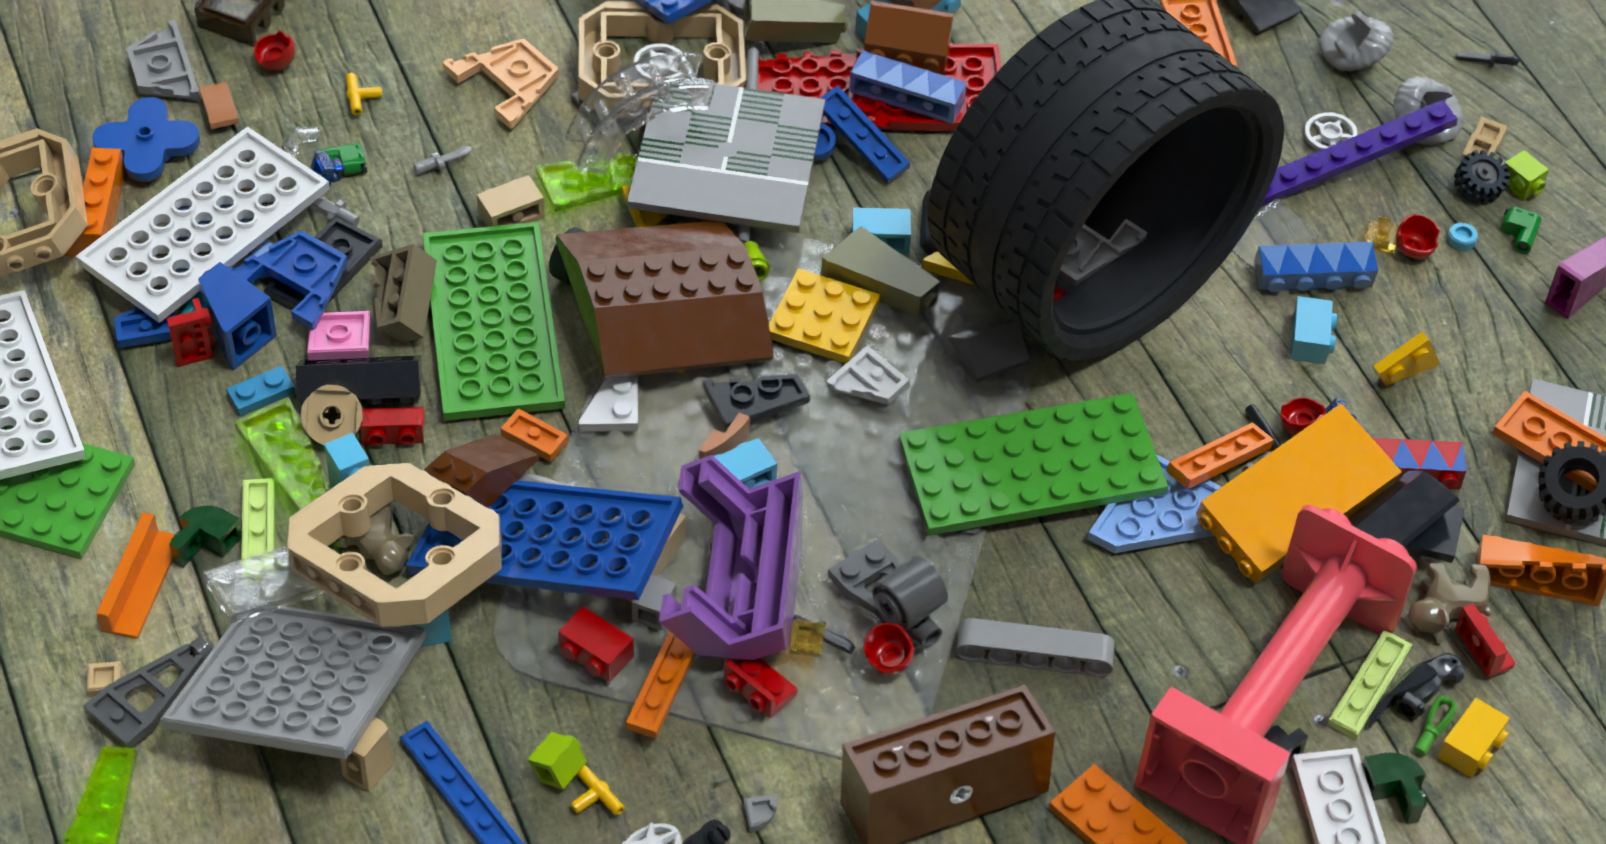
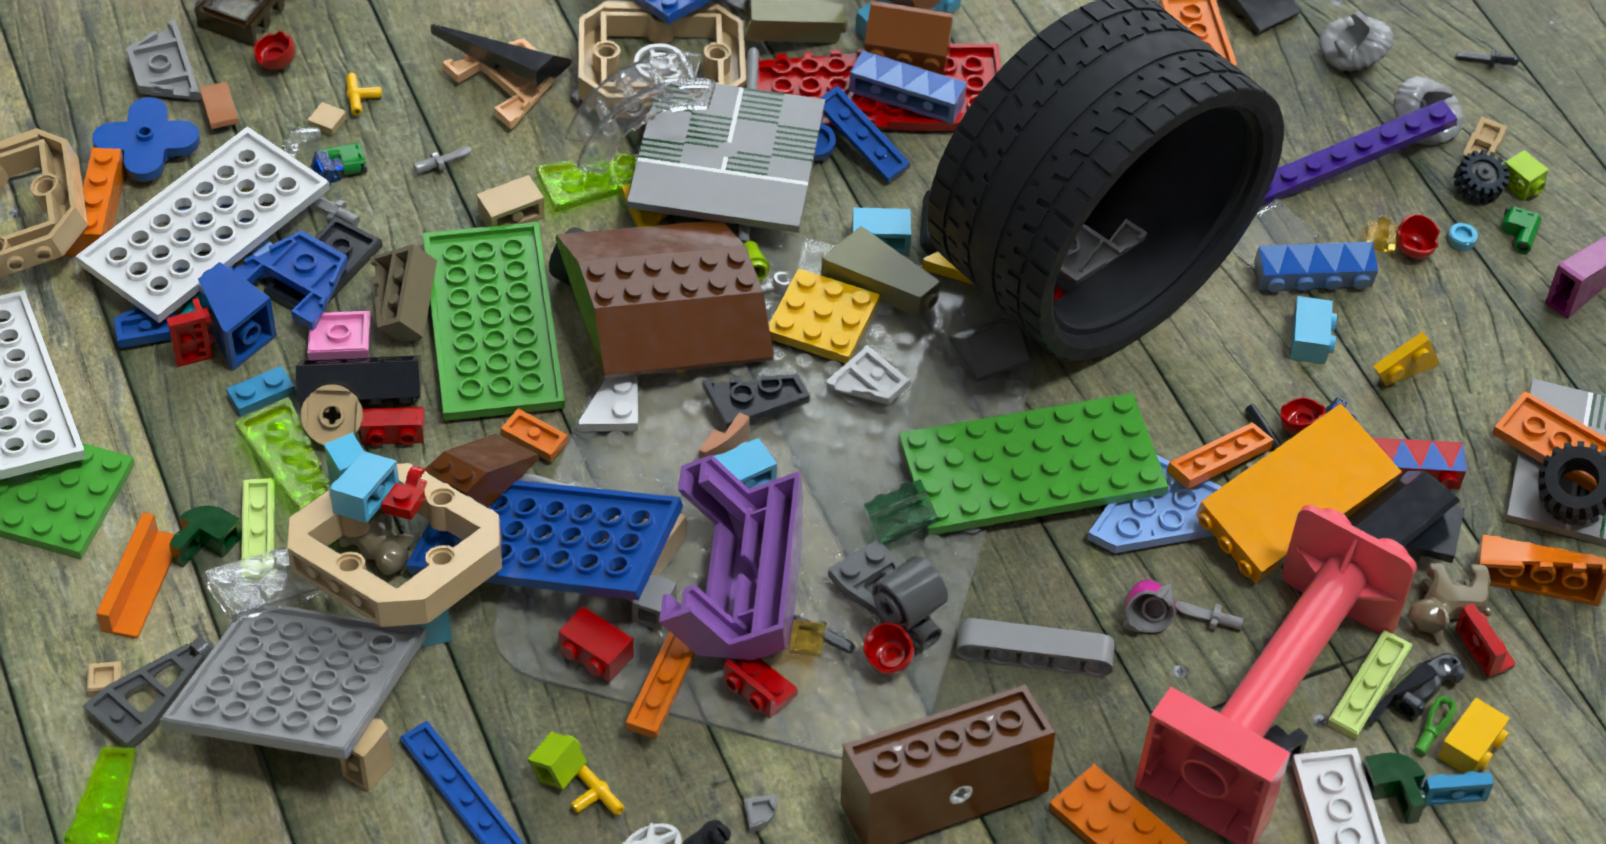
(327, 118): none -> tan tile
(363, 486): none -> medium azure brick
(407, 498): none -> red plate
(524, 62): none -> black wedge
(779, 284): none -> white hand
(903, 517): none -> clear green plate
(1149, 607): none -> light grey hat
(1216, 616): none -> light grey piece
(1329, 132): white wheel -> none
(1457, 788): none -> dark azure plate

